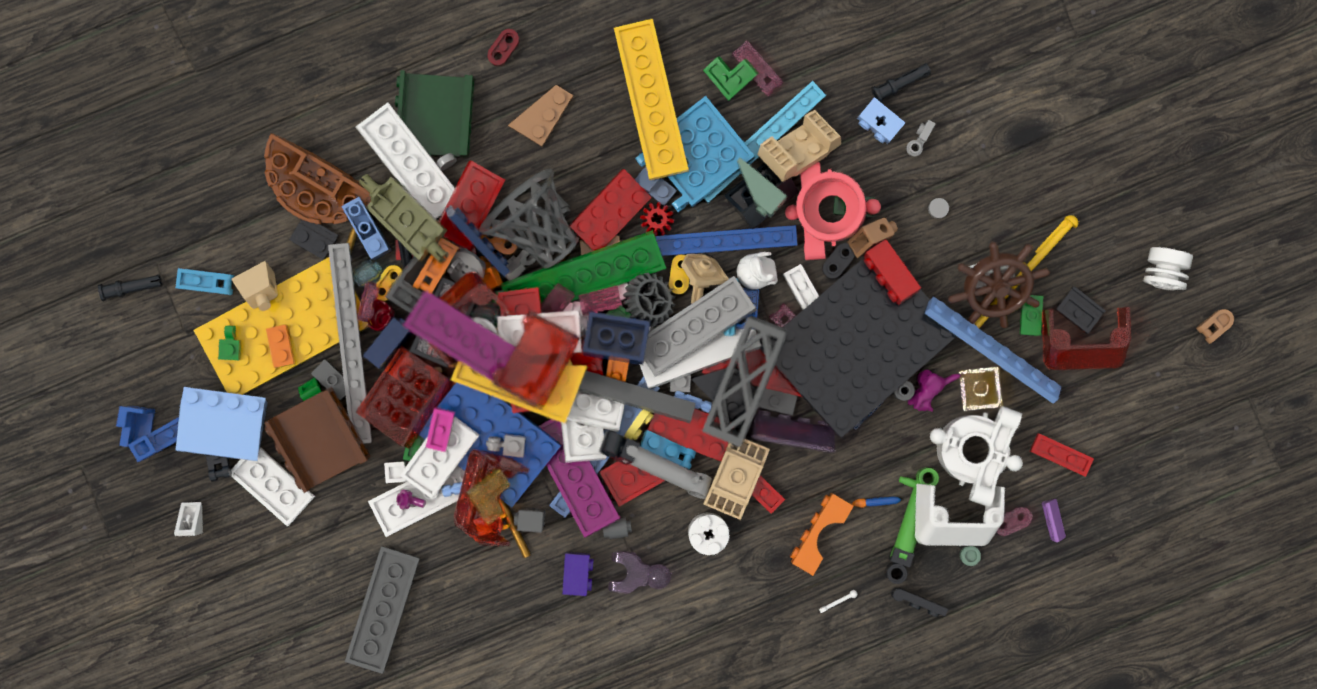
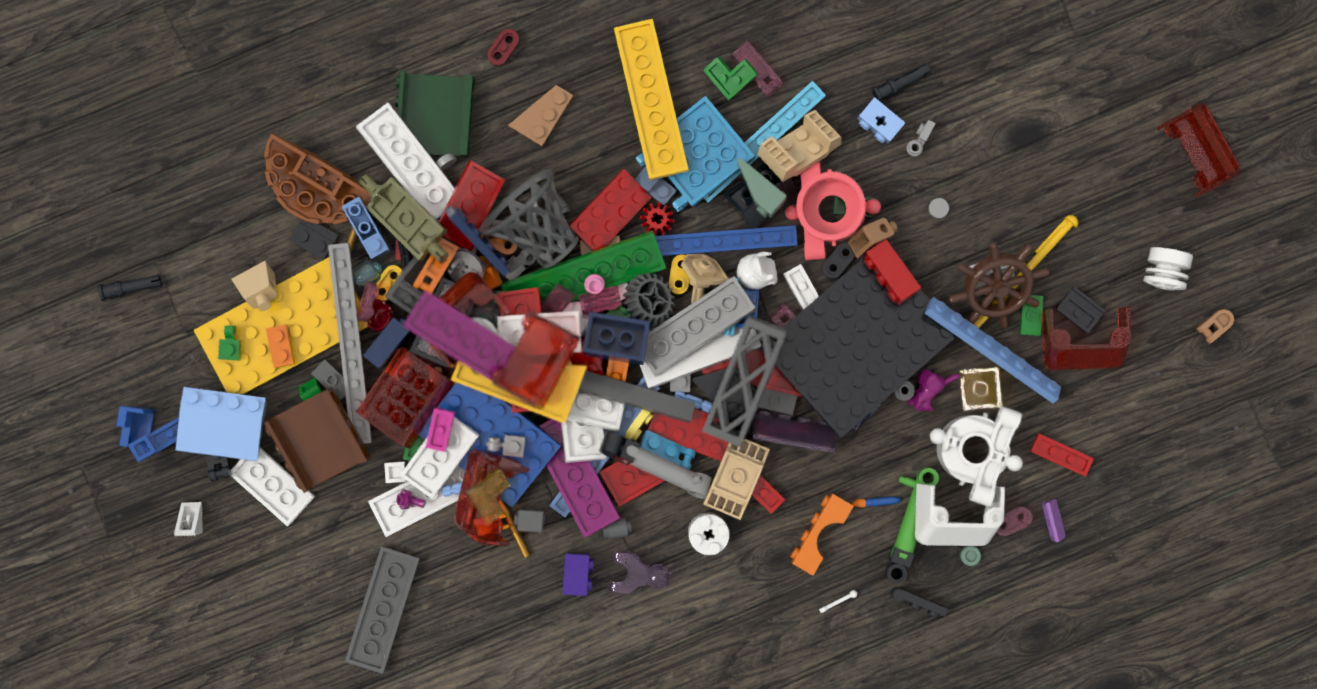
(204, 281): dark azure plate -> none
(594, 284): none -> bright pink plate
(1204, 147): none -> clear red windscreen

